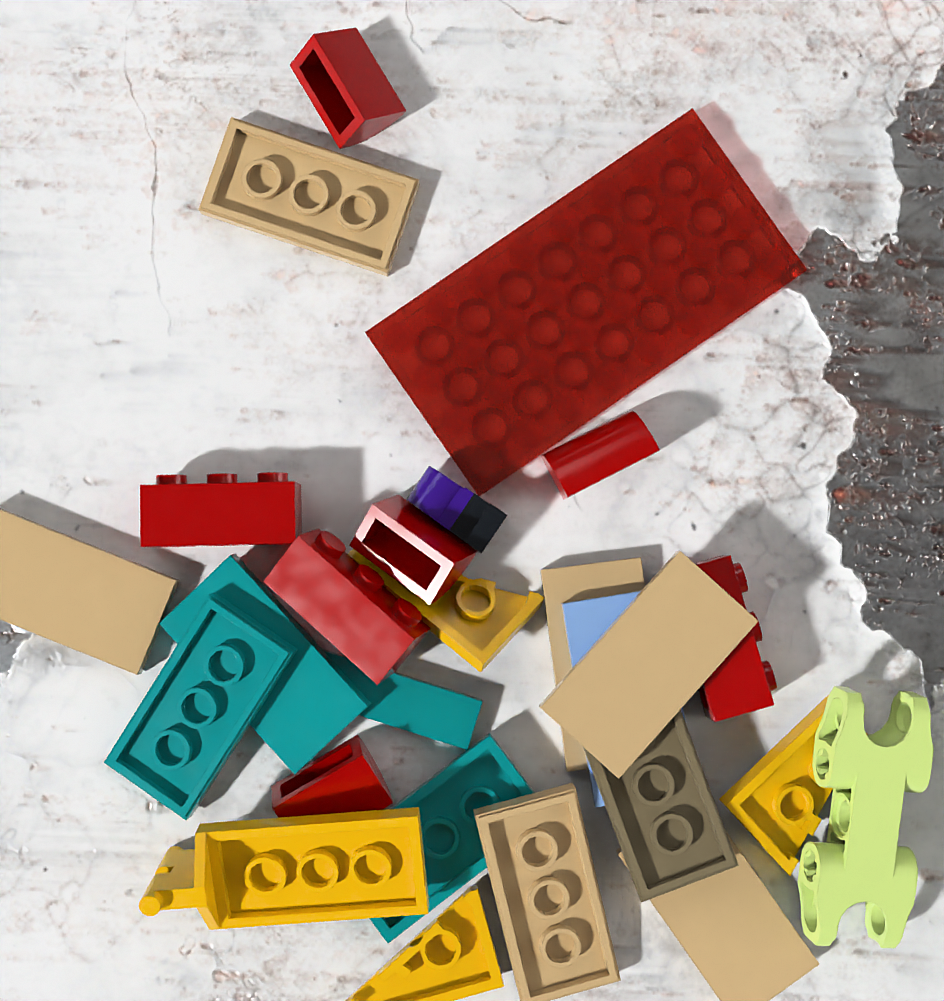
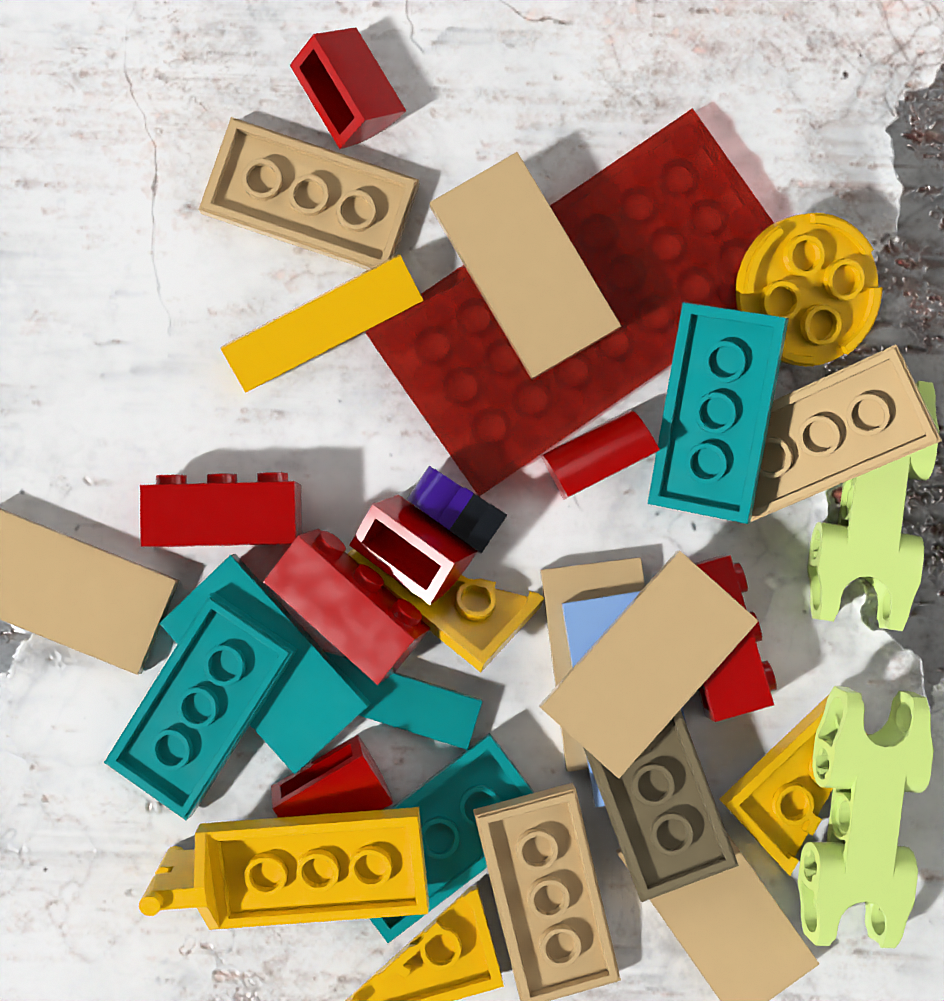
(322, 323): none -> yellow tile
(524, 265): none -> tan tile
(717, 411): none -> teal plate
(818, 277): none -> yellow tile
(841, 430): none -> tan tile
(870, 538): none -> yellowish green piece

